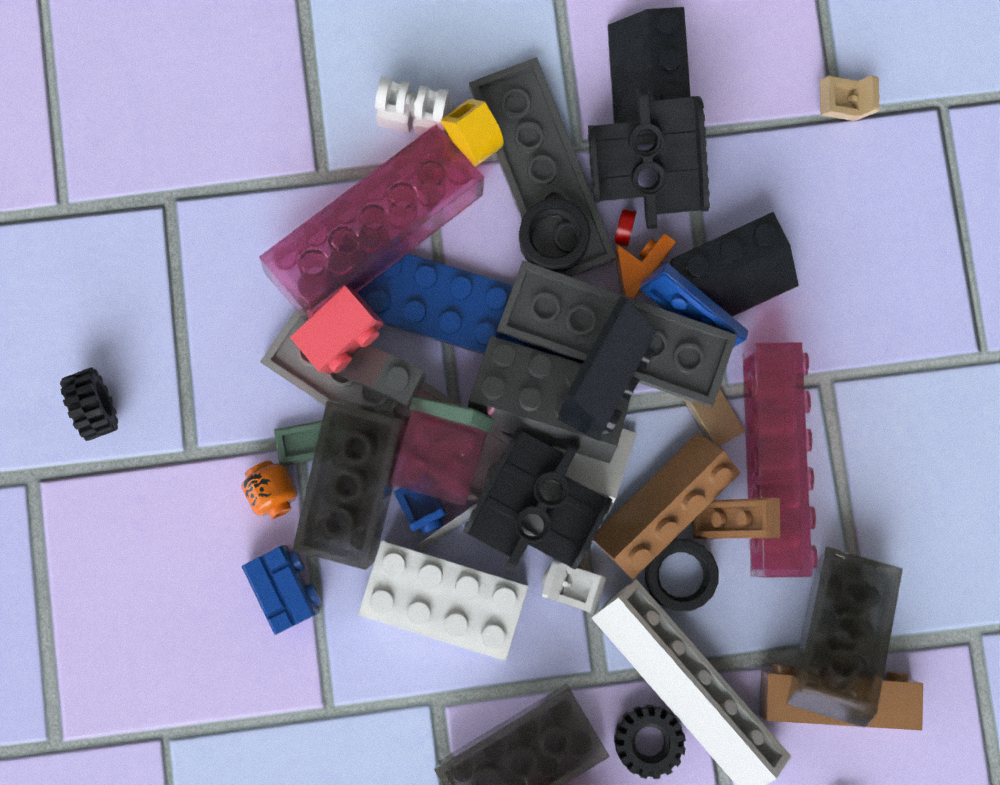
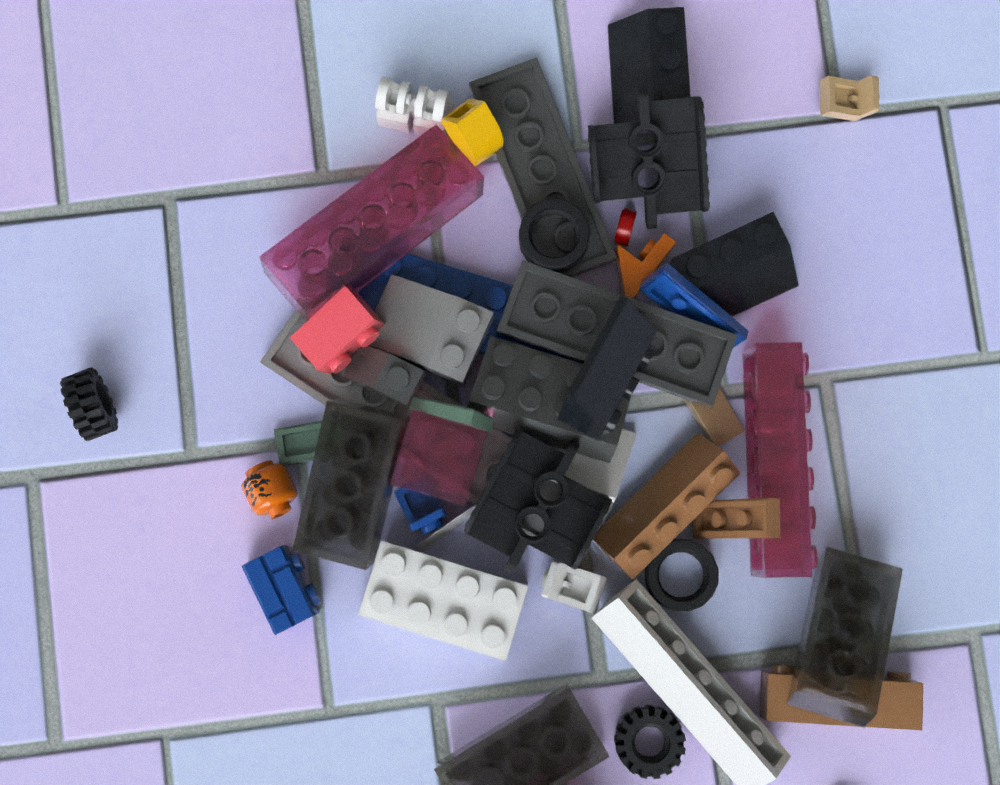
(431, 328): none -> light grey slope

